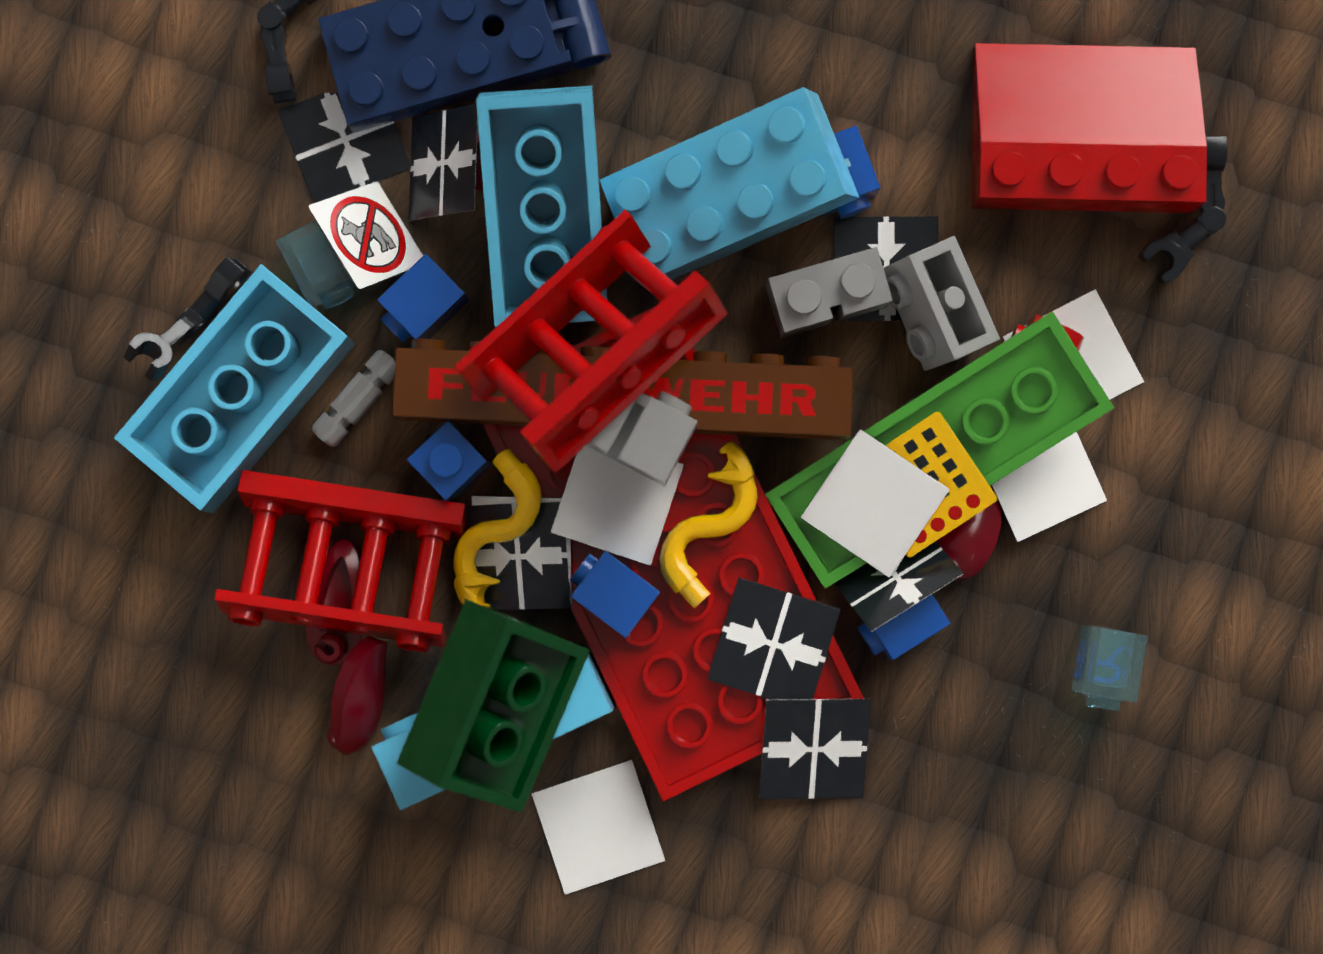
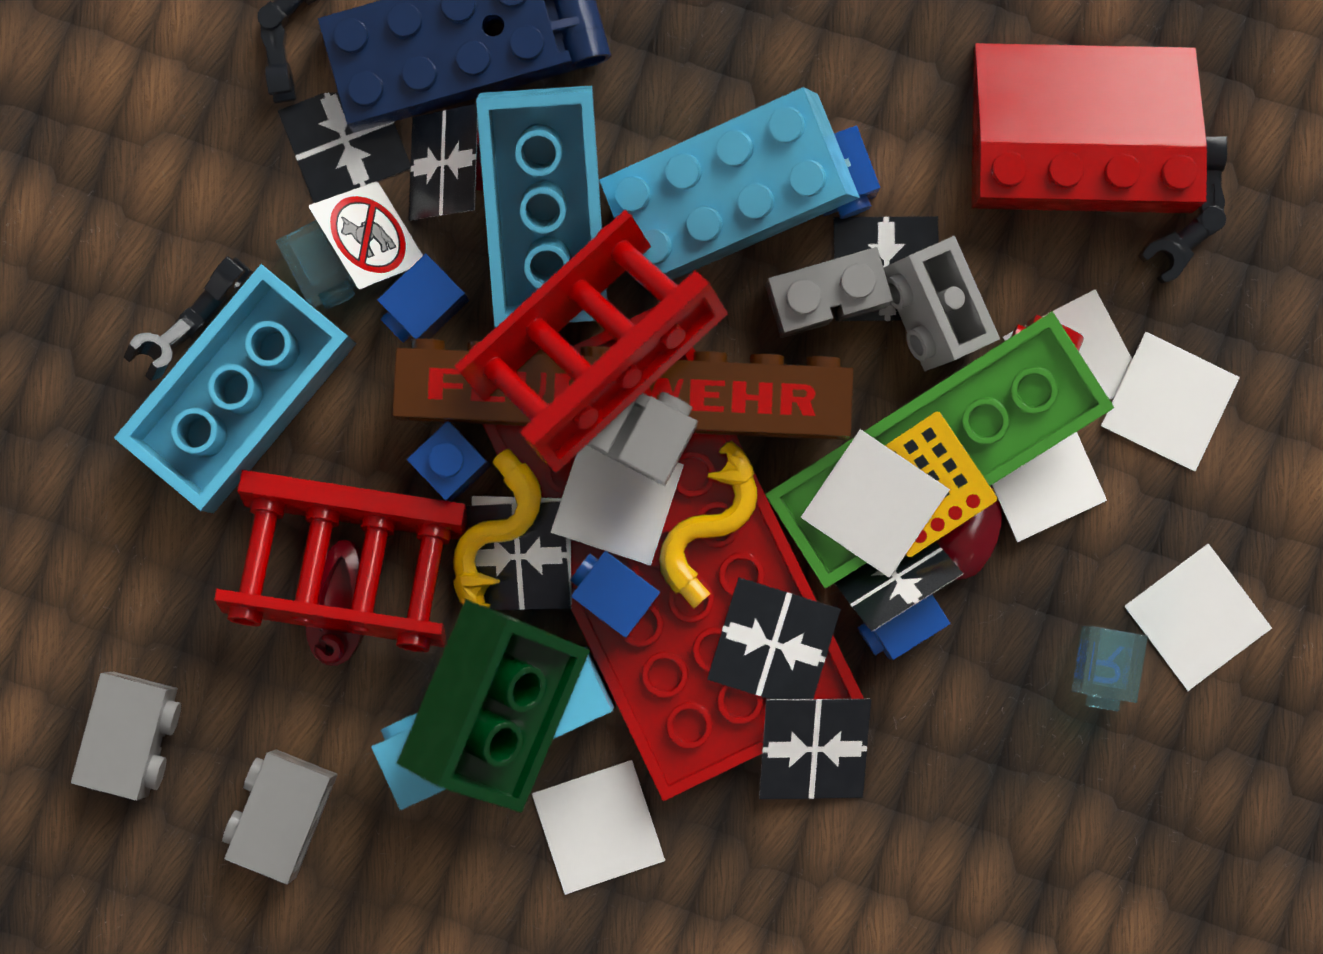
(125, 736): none -> light grey piece
(279, 815): none -> light grey brick
(355, 399): light grey axle -> none
(358, 696): dark red arm -> none
(1170, 401): none -> white sticker
(1198, 617): none -> white sticker

